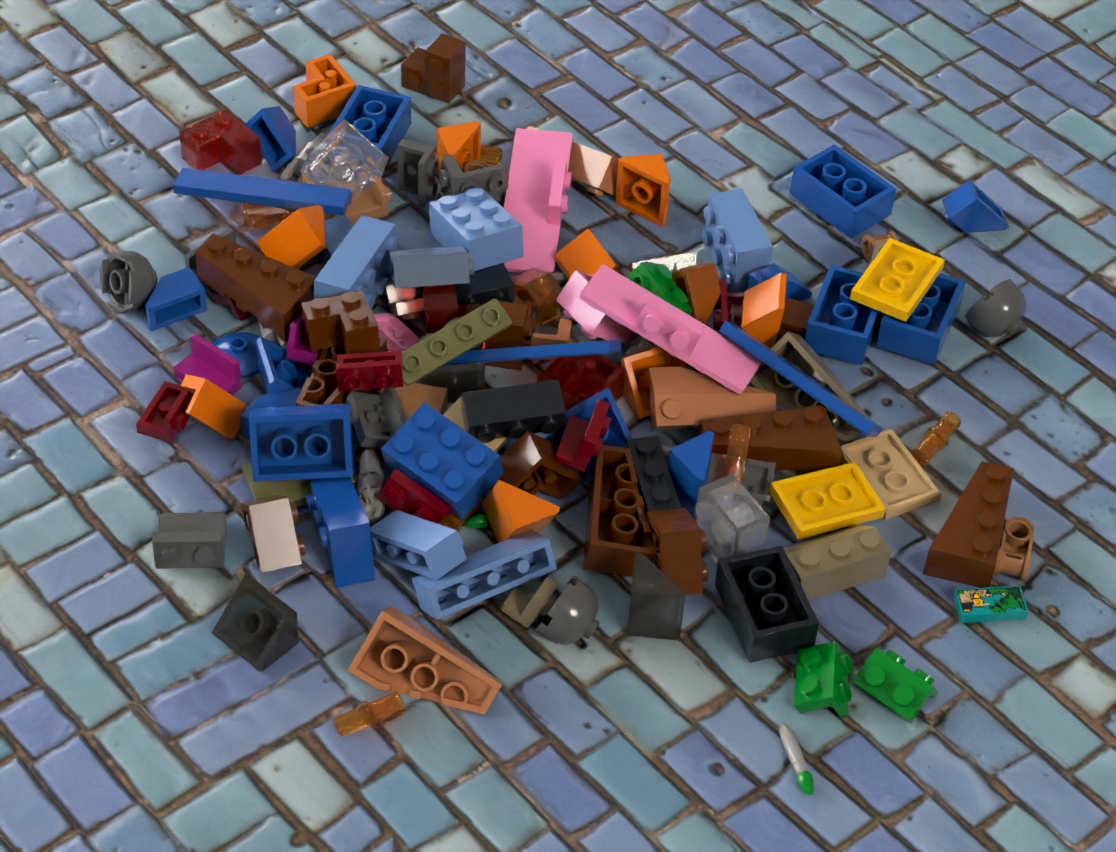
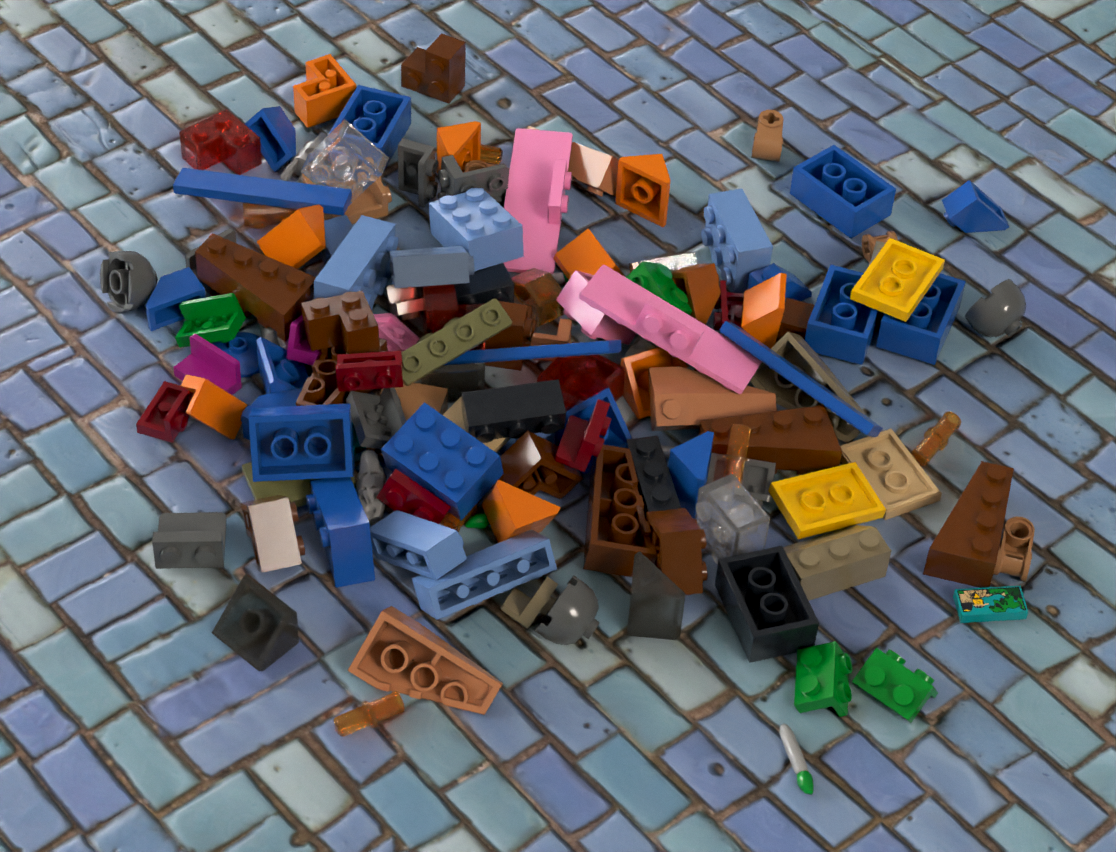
(211, 318): none -> green bracket
(768, 138): none -> medium nougat piece

